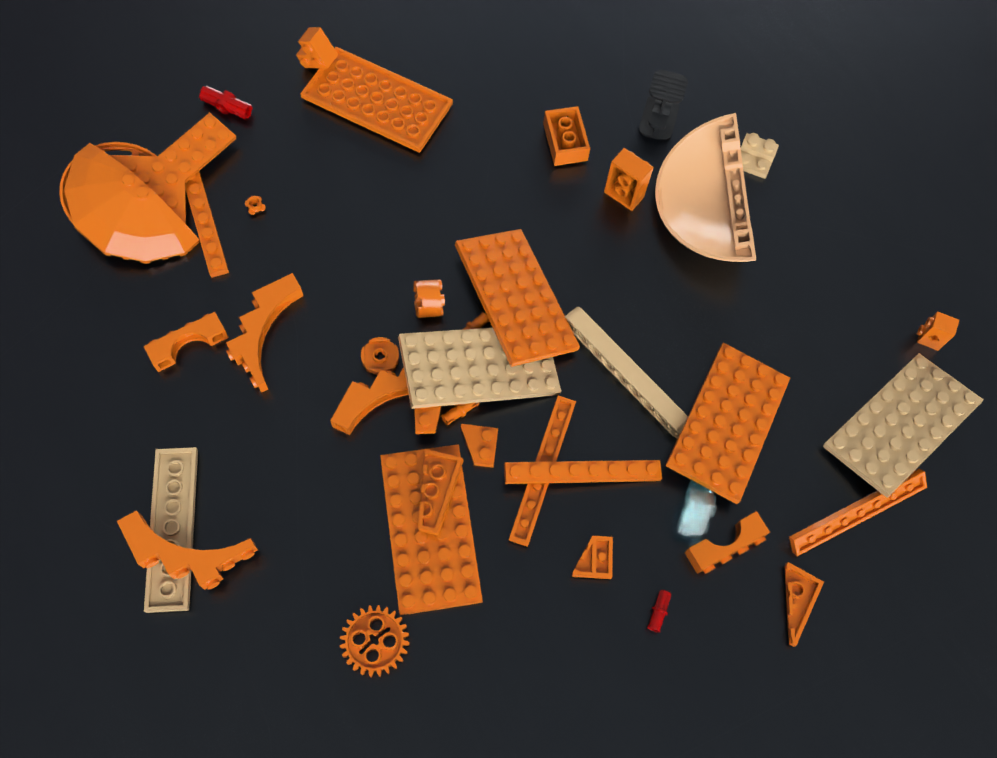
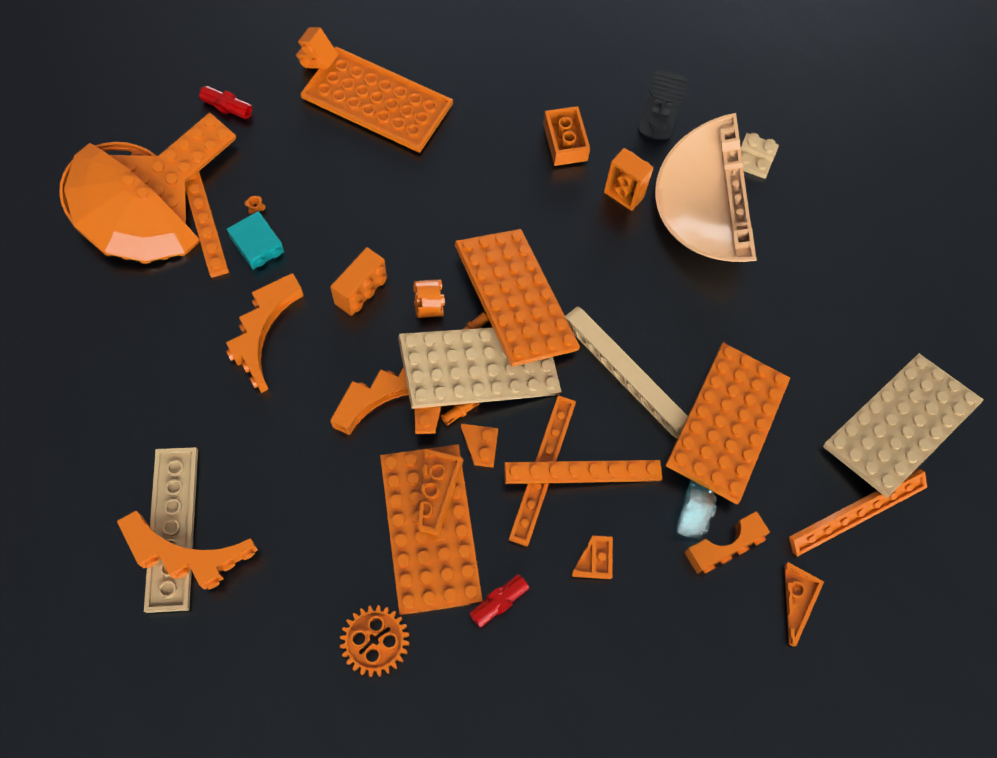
(165, 349): orange arch -> none
(255, 240): none -> teal brick
(359, 281): none -> orange brick
(372, 349): orange plate -> none
(499, 600): none -> red piece
(659, 611): red axle -> none
(937, 331): orange brick -> none

